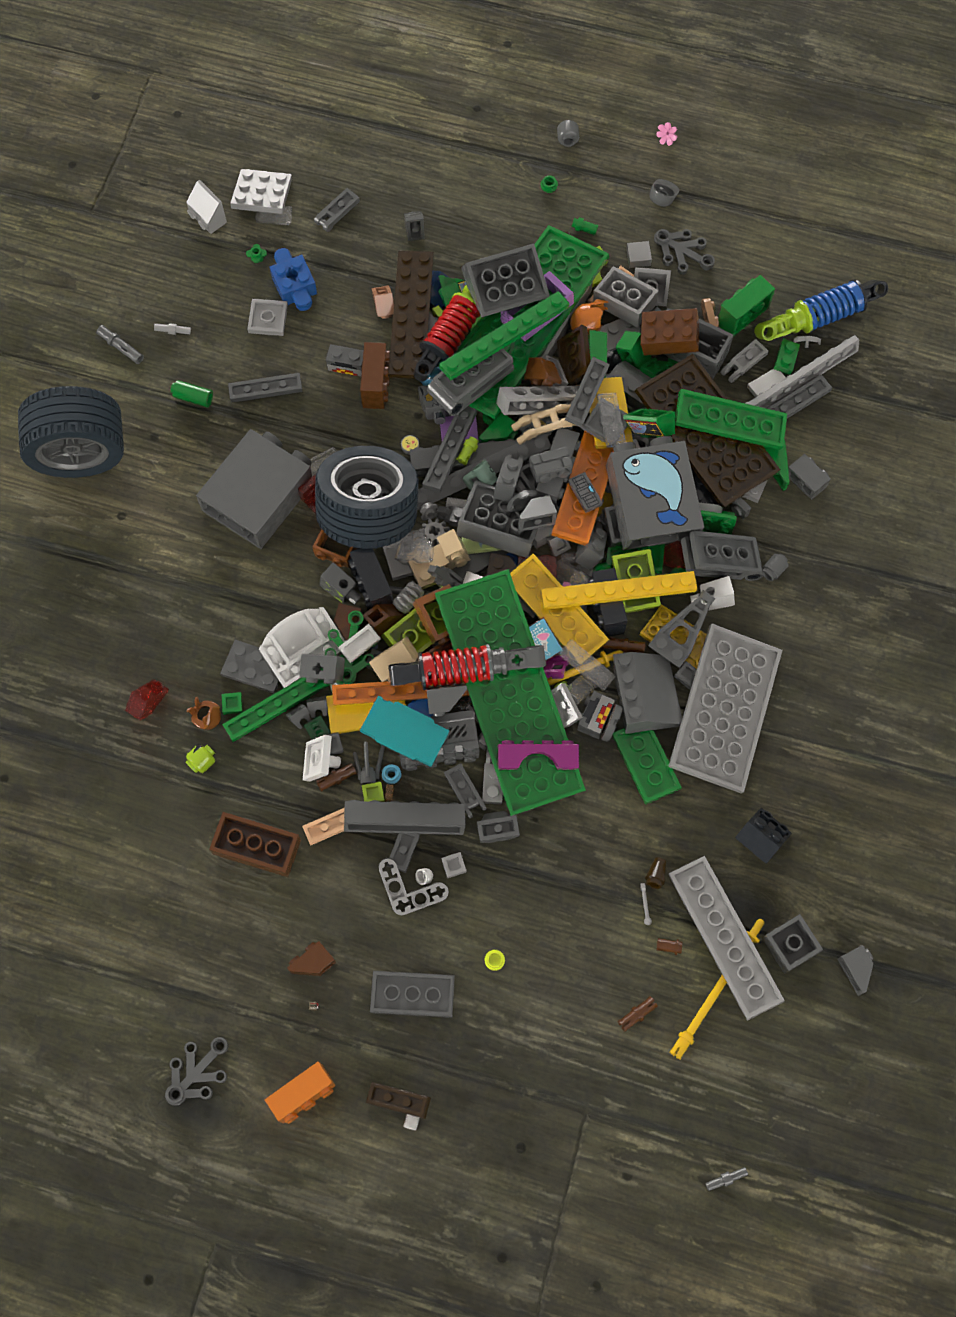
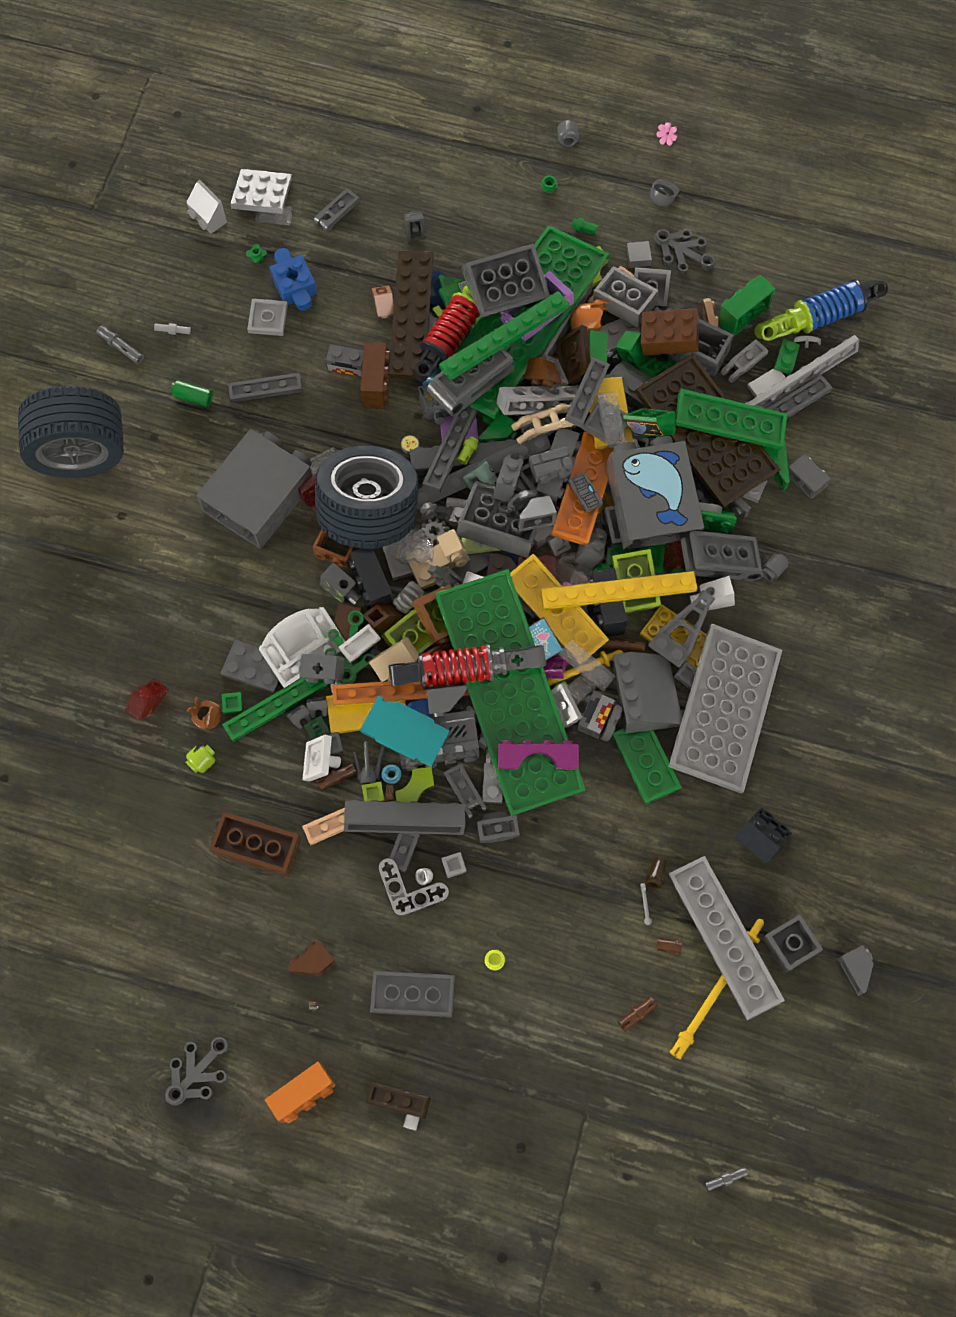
(420, 782): none -> lime tile

